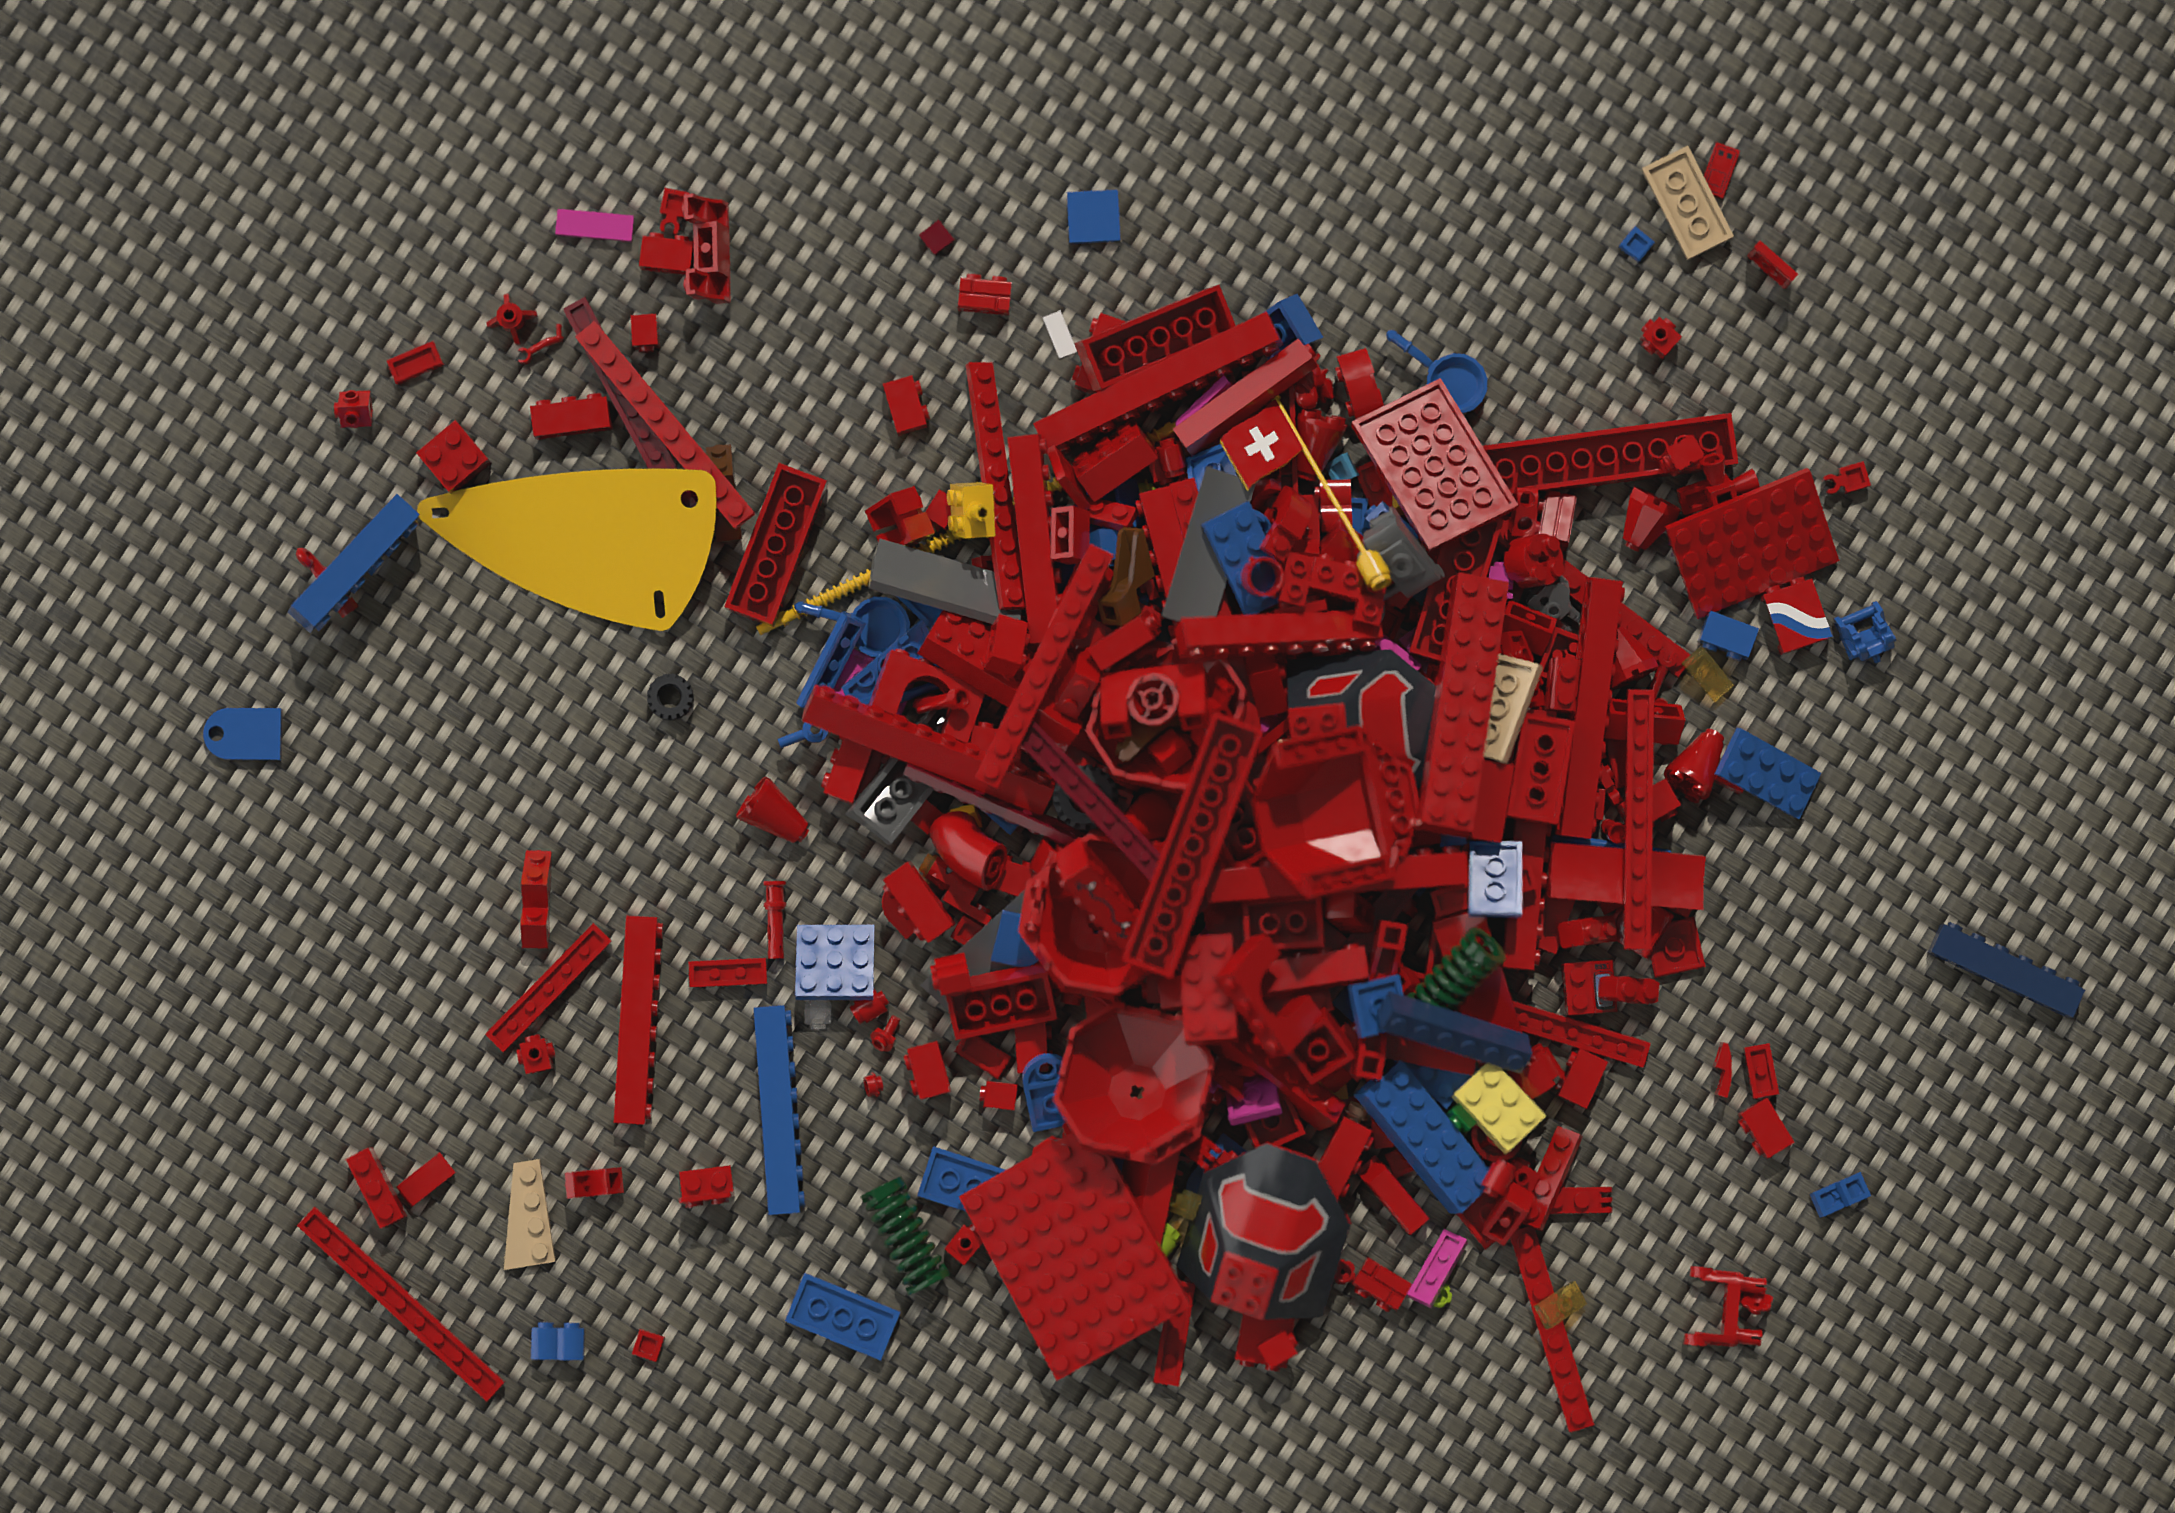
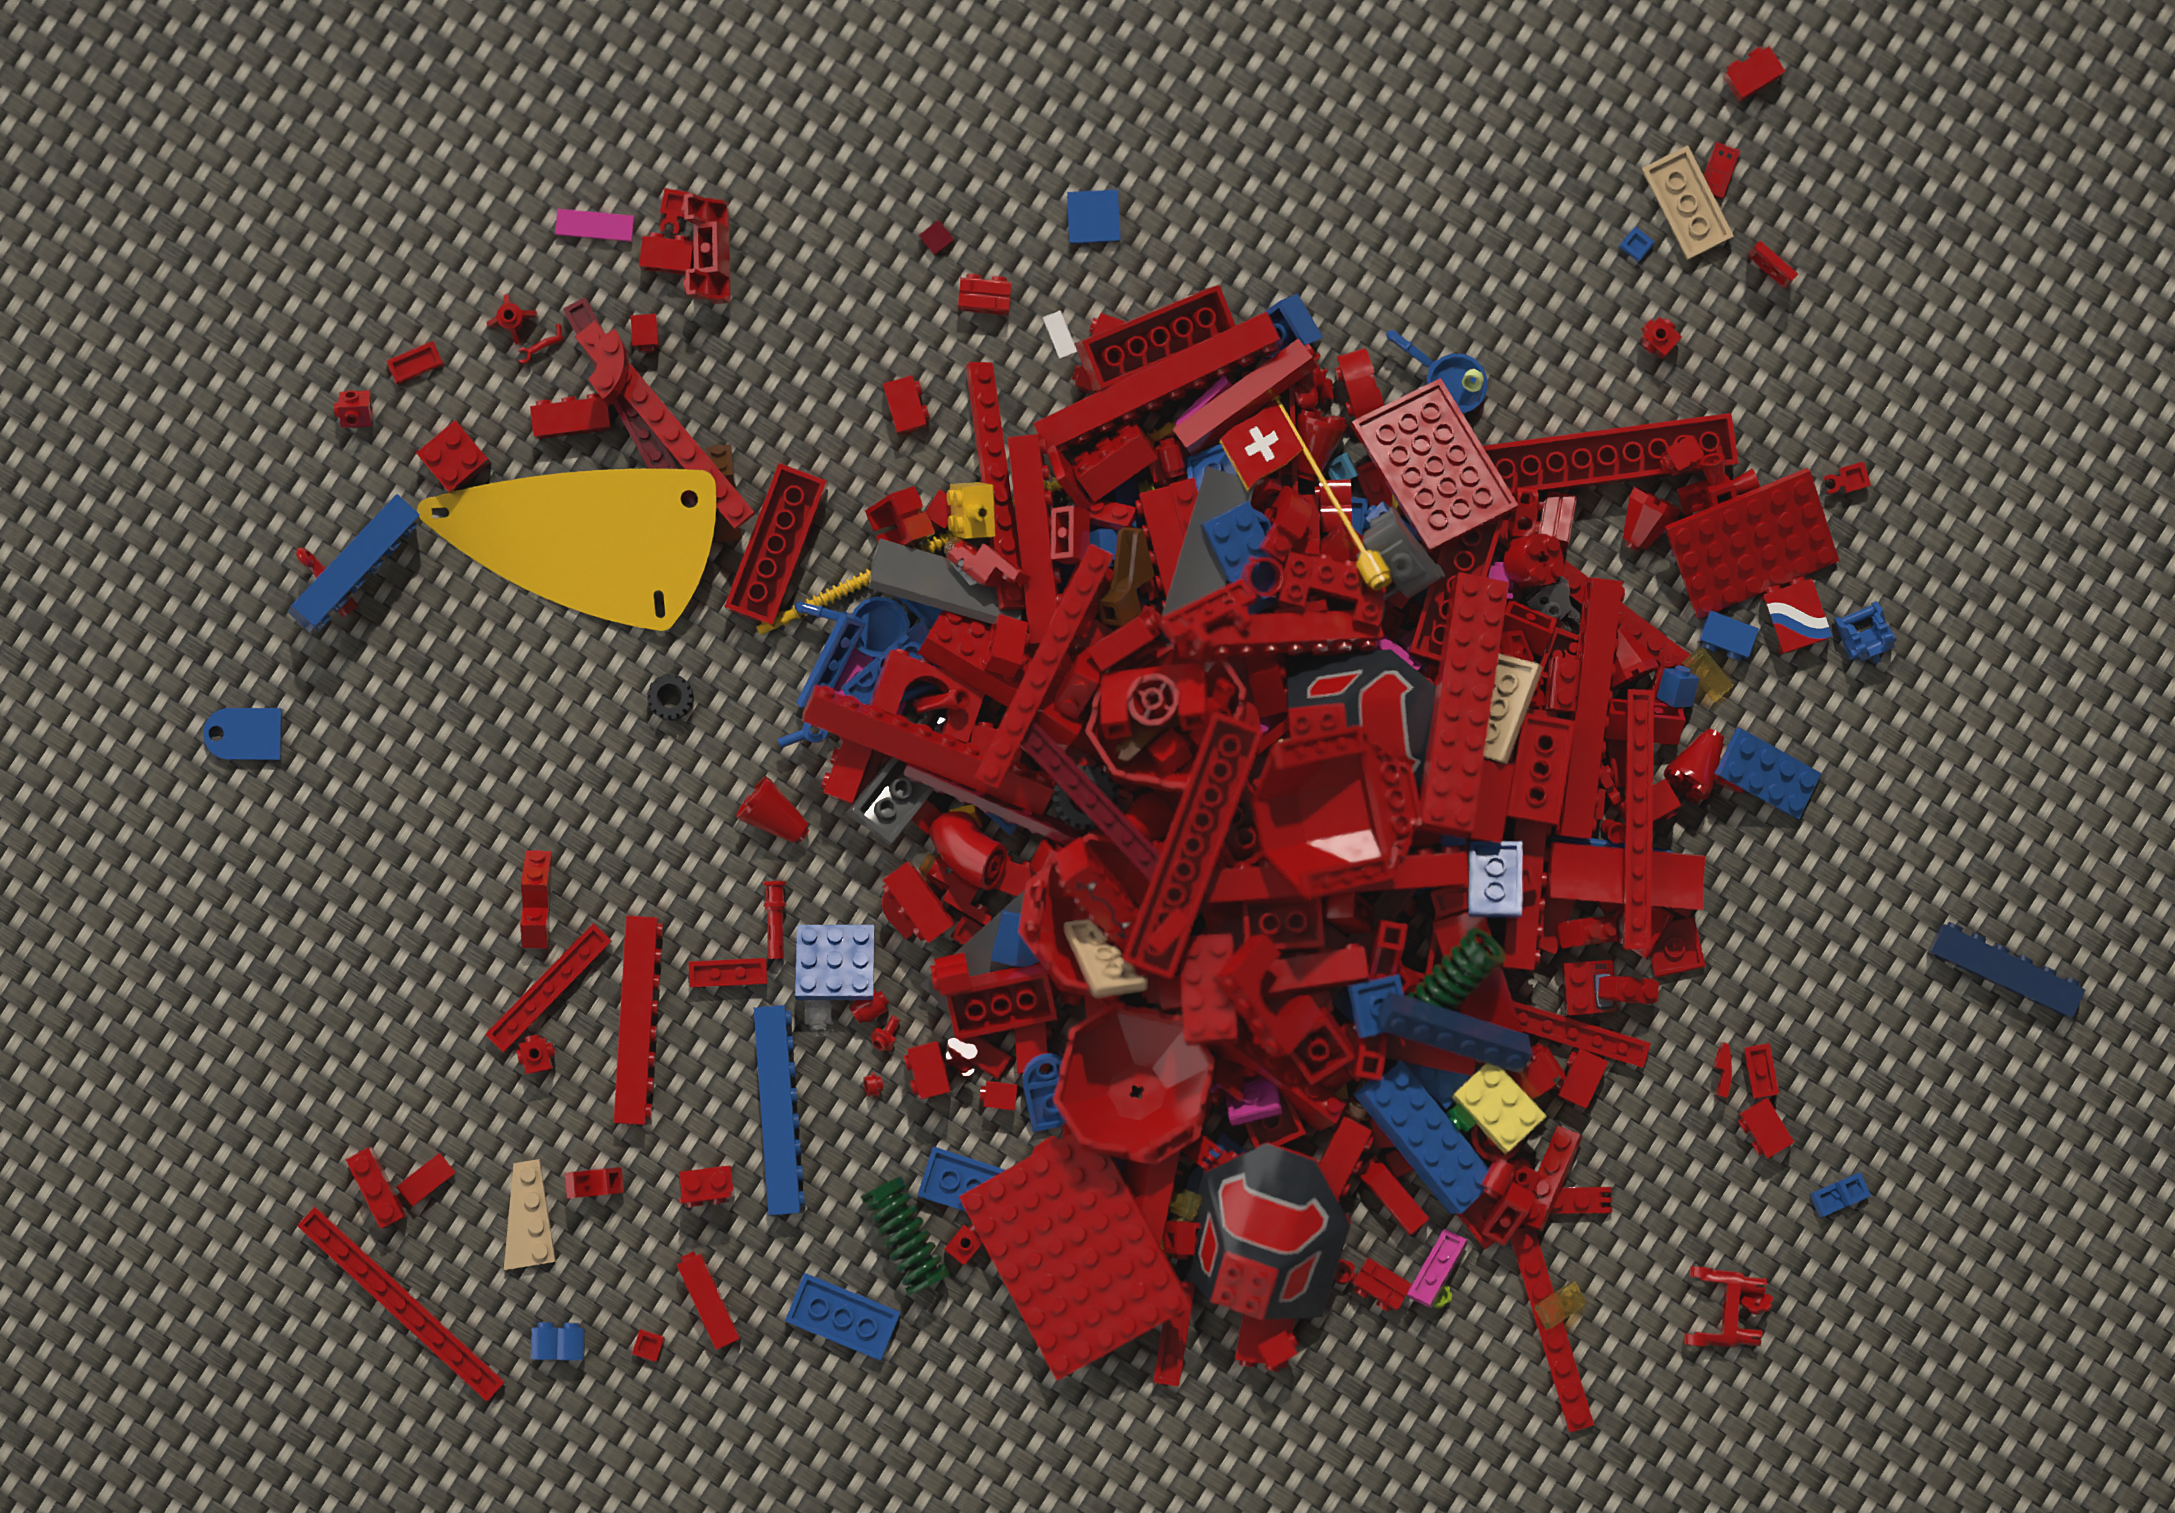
(611, 367): none -> red brick
(708, 1300): none -> red brick
(955, 1056): none -> piece
(983, 564): none -> red plate
(1100, 962): none -> tan wing
(1169, 930): none -> red sticker
(1179, 1238): none -> red brick
(1192, 619): none -> red hinge
(1470, 386): none -> yellowish green hinge
(1678, 687): none -> blue brick
(1753, 73): none -> red brick

